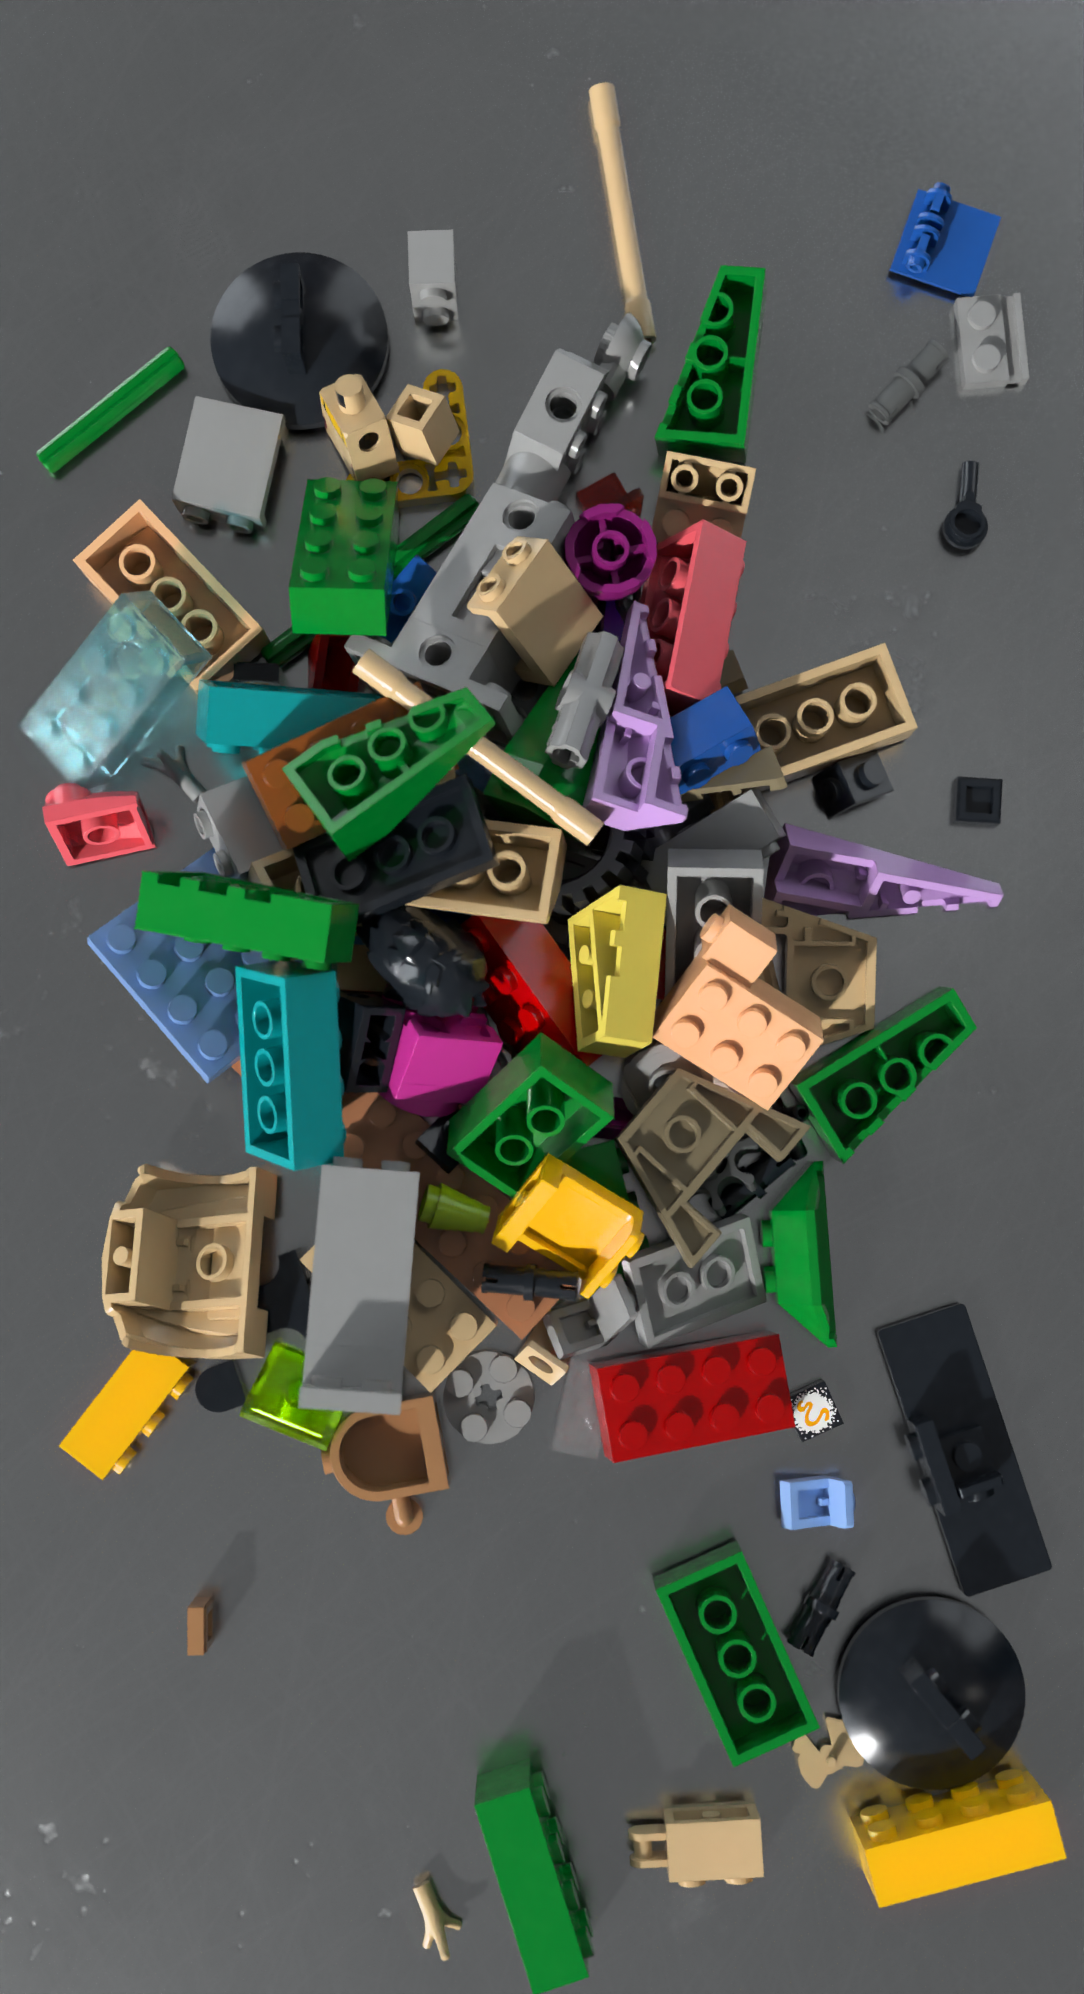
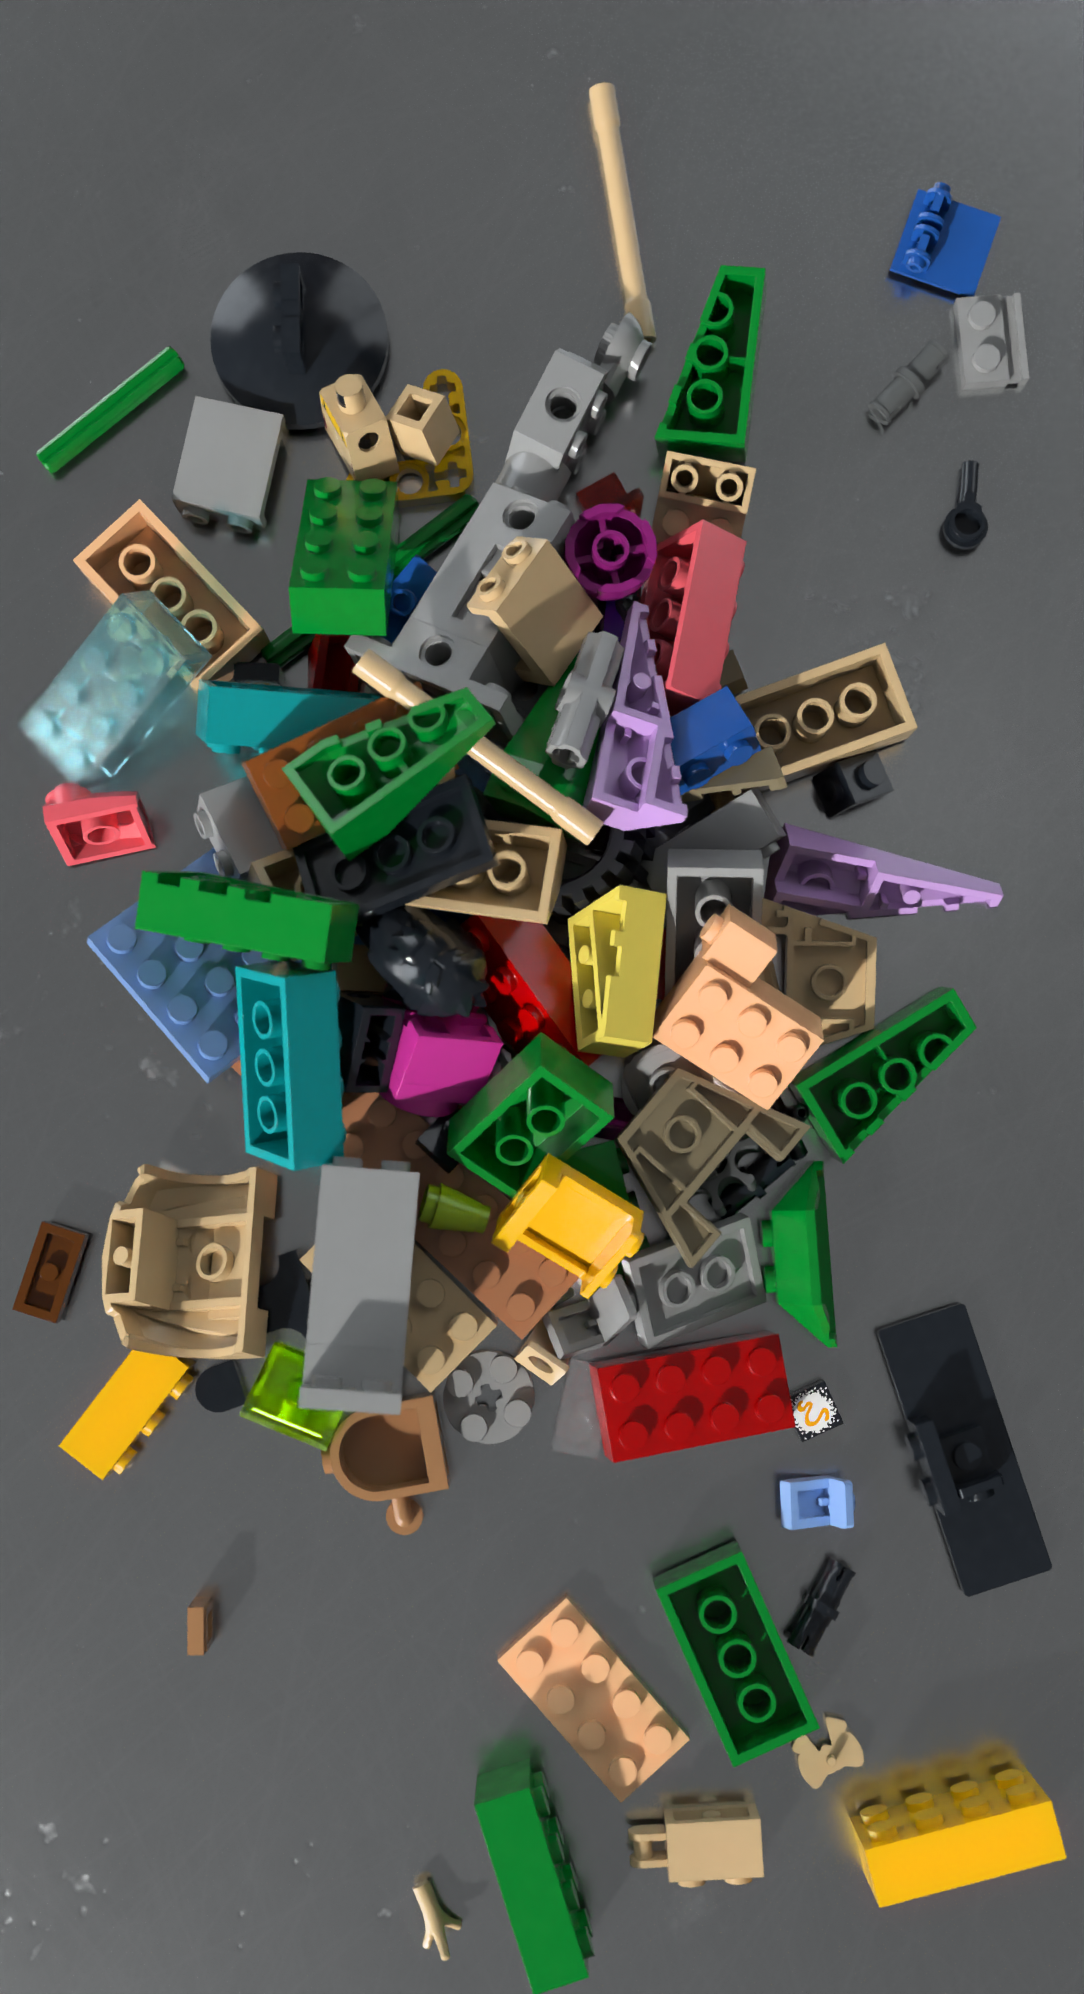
(50, 1272): none -> reddish brown plate
(176, 770): light grey bar -> none
(433, 276): light grey brick -> none
(530, 1282): black pin -> none
(593, 1698): none -> light nougat plate
(931, 1693): black bracket -> none
(977, 801): black tile -> none

